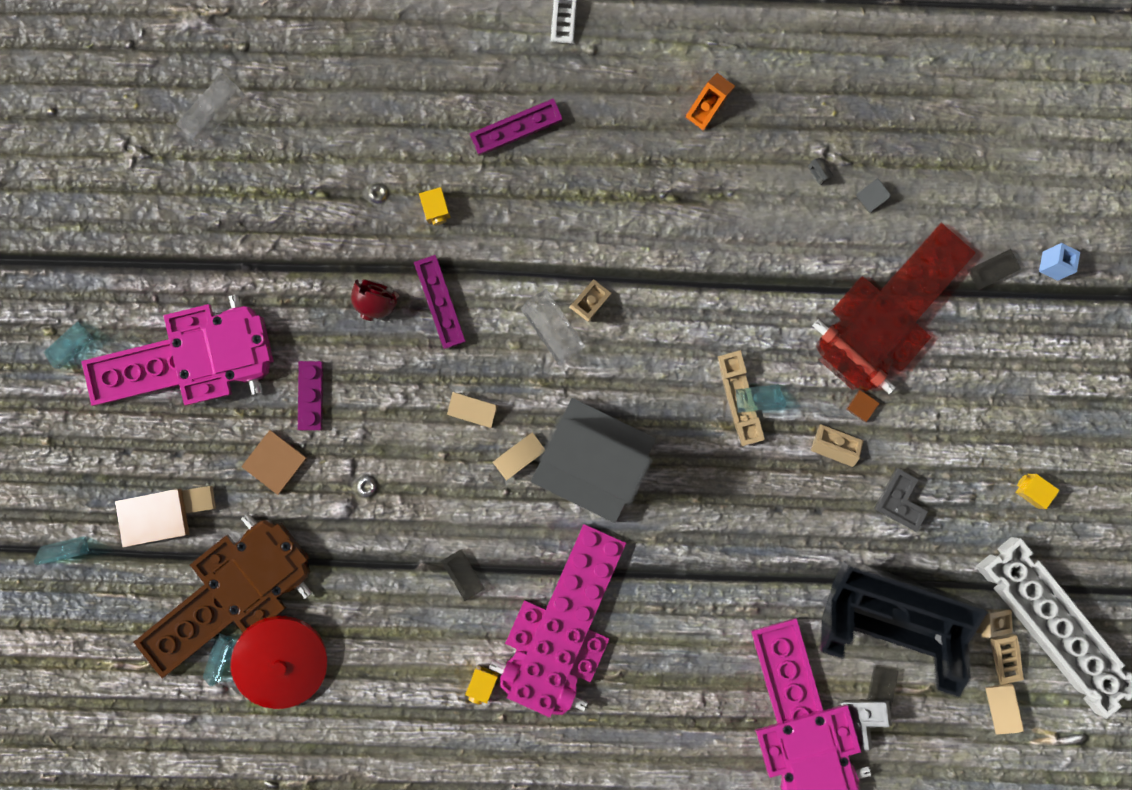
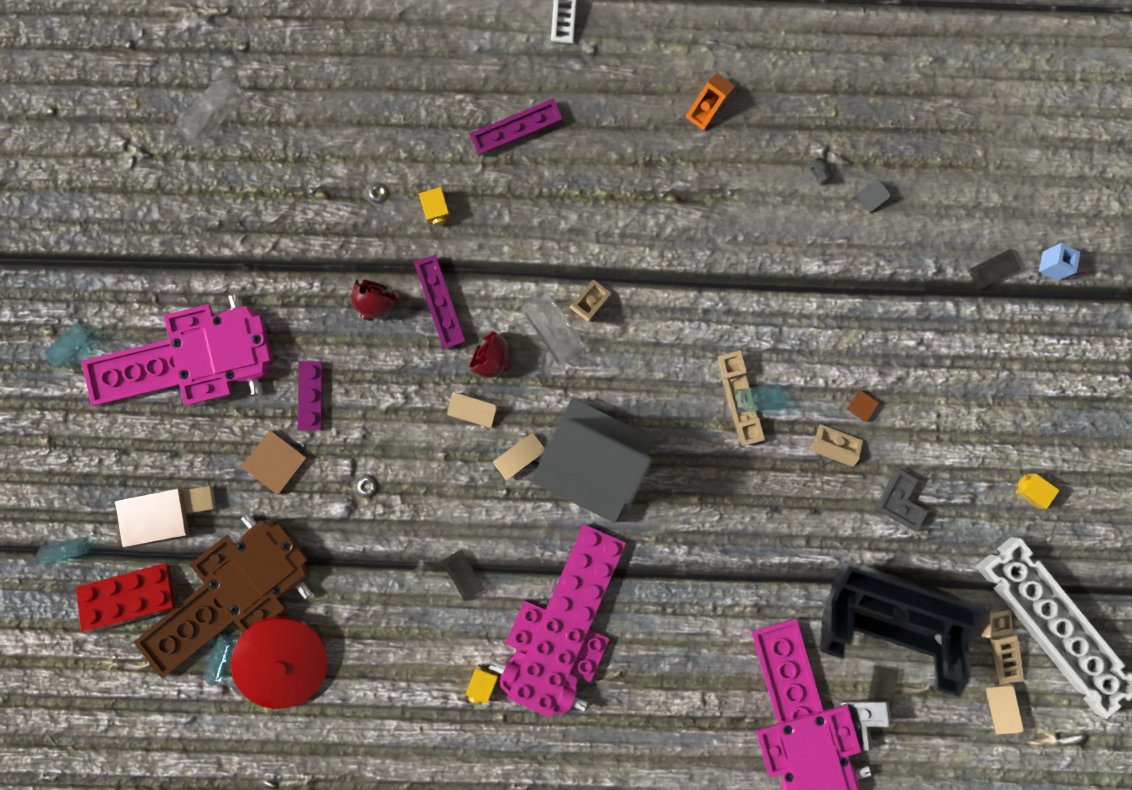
(125, 598): none -> red plate
(492, 356): none -> dark red cylinder
(881, 325): clear red piece -> none

